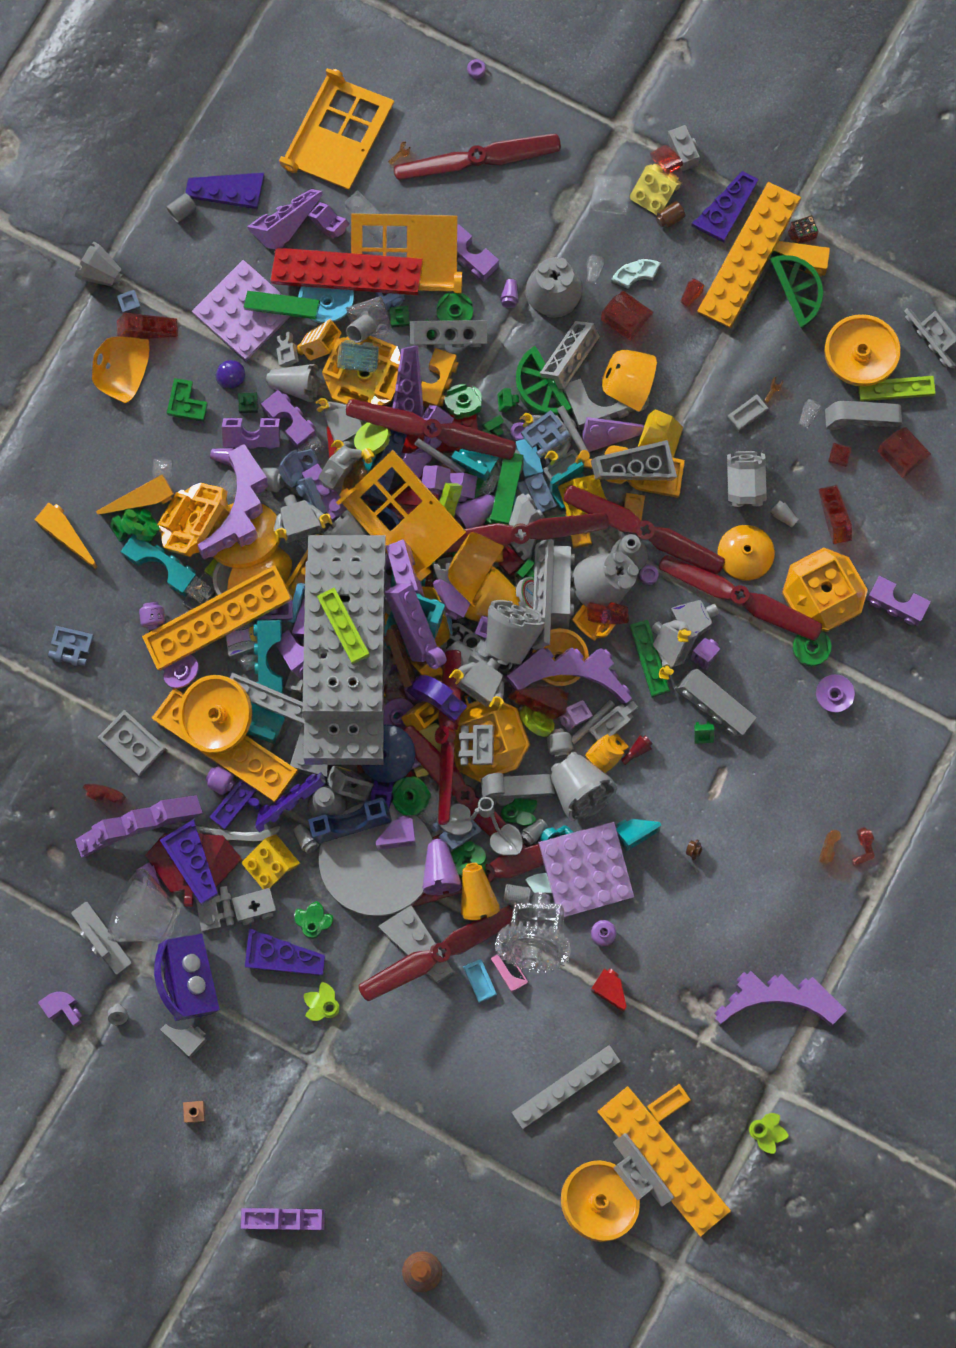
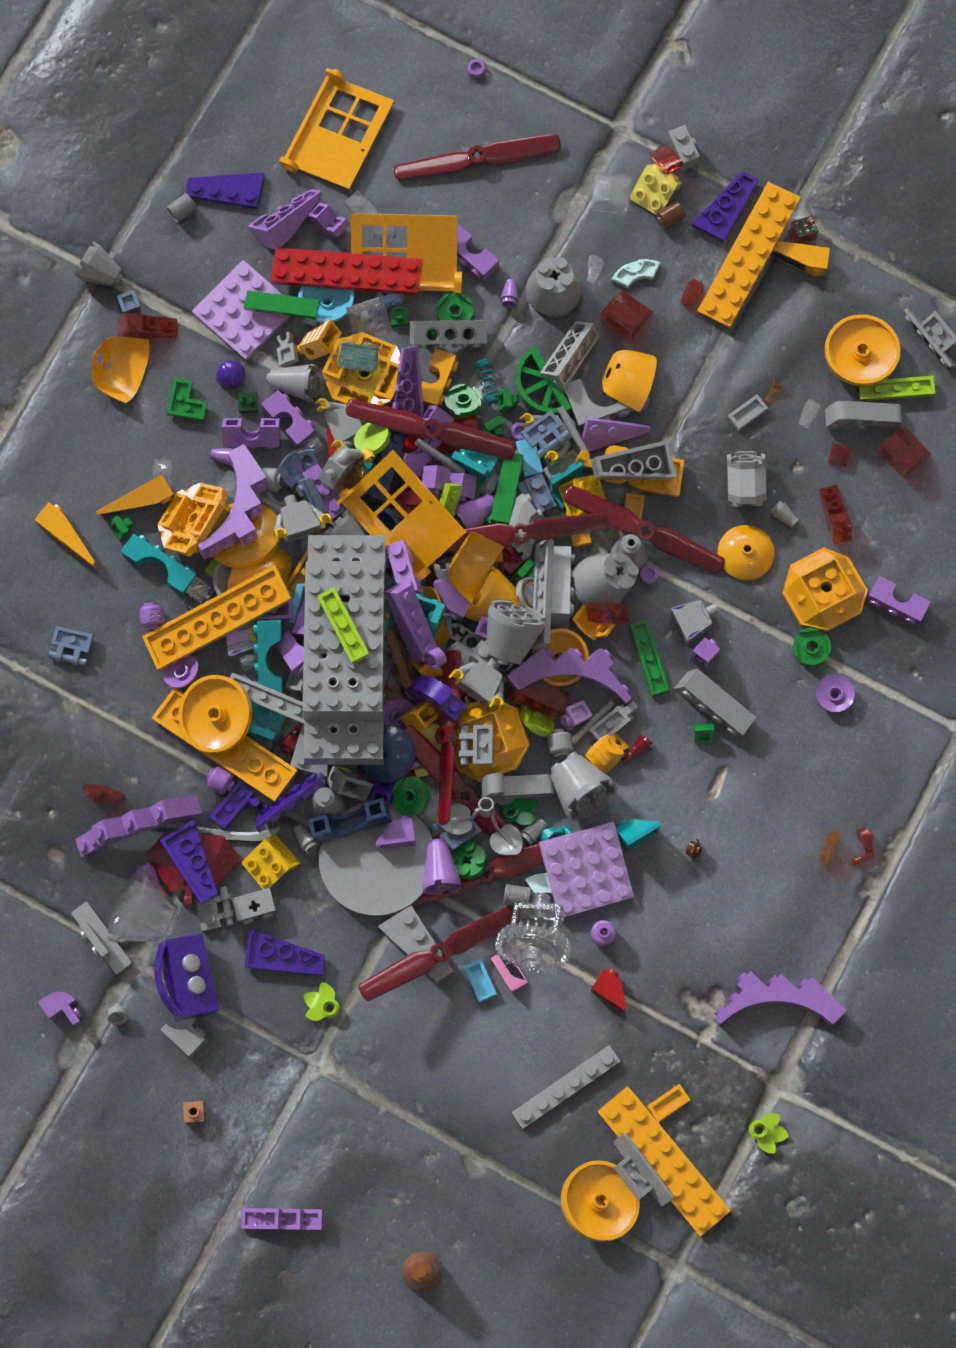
(132, 743): light grey tile -> none
(140, 524): green plate -> none
(289, 743): none -> dark red cone
(314, 917): green plate -> none
(361, 328): light grey piece -> none
(402, 152): clear orange hand -> none
(477, 894): light orange cone -> none
(488, 398): none -> teal piece
(660, 428): yellow slope -> none
(673, 644): light grey torso -> none
(757, 604): dark red piece -> none
(787, 286): green window -> none

